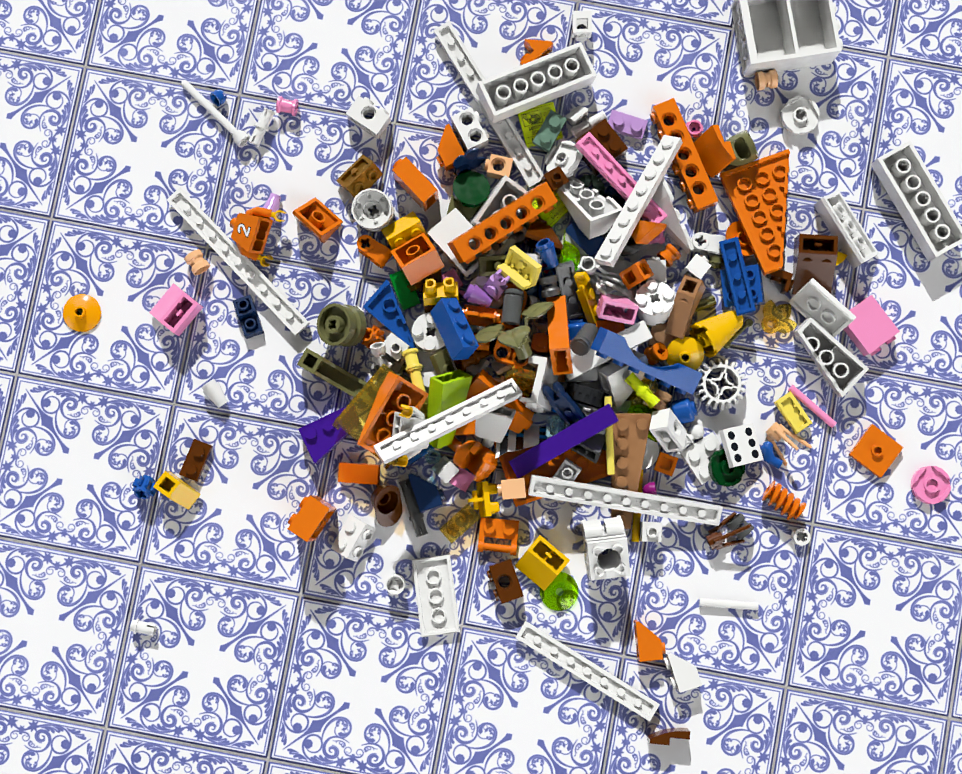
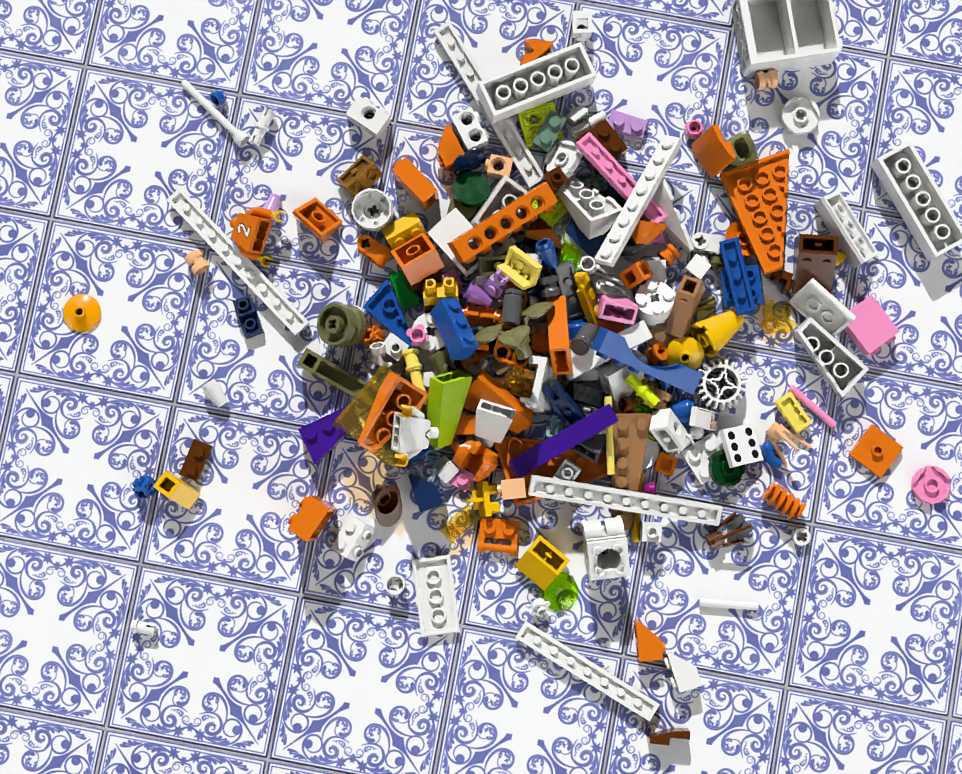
(176, 310): bright pink slope -> none
(287, 106): bright pink bush -> none
(359, 473): orange slope -> none
(415, 514): dark grey pin -> none
(417, 330): none -> bright pink plate
(447, 421): white plate -> none
(513, 590): reddish brown brick -> none
(525, 439): sticker -> none
(539, 607): none -> white plate
(627, 404): none -> reddish brown bush
(697, 202): orange brick -> none
(704, 419): none -> white tile
(748, 323): olive hinge -> none

